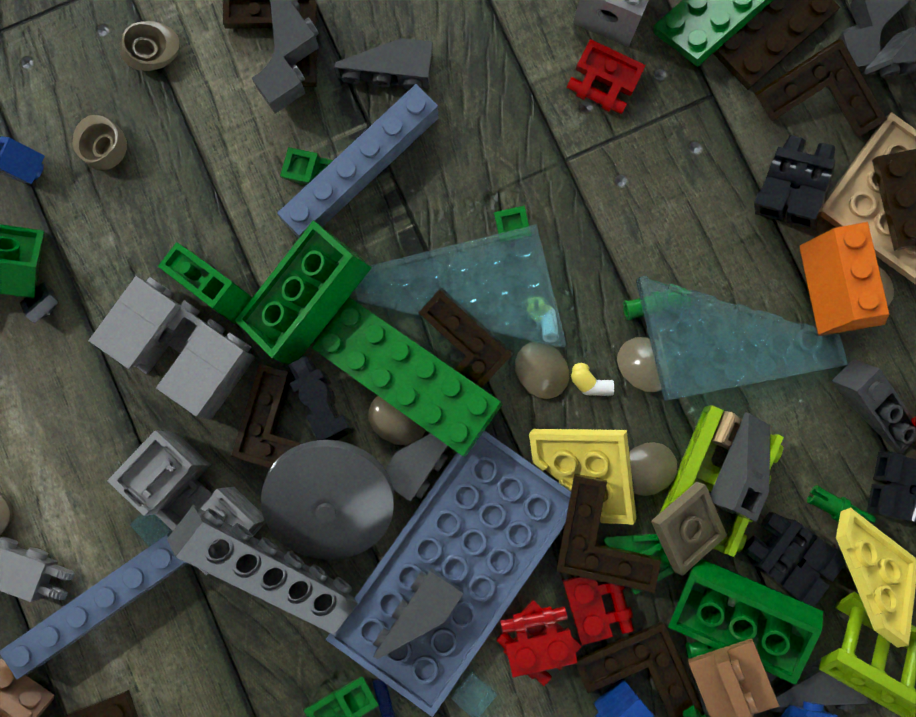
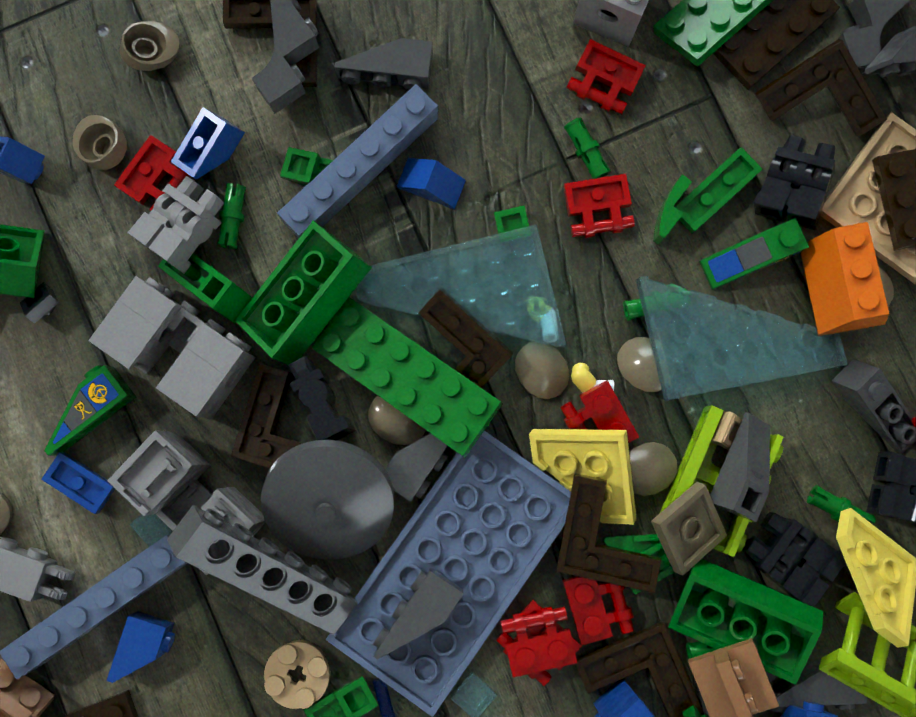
(78, 482): none -> blue plate
(91, 405): none -> slope
(141, 643): none -> blue slope
(147, 171): none -> red plate
(178, 222): none -> light grey hips
(207, 144): none -> blue slope
(231, 216): none -> green pin
(279, 681): none -> tan plate
(431, 181): none -> blue slope
(587, 148): none -> green pin
(596, 196): none -> red plate
(604, 409): none -> red plate
(668, 214): none -> green slope
(717, 189): none -> green plate
(754, 253): none -> slope

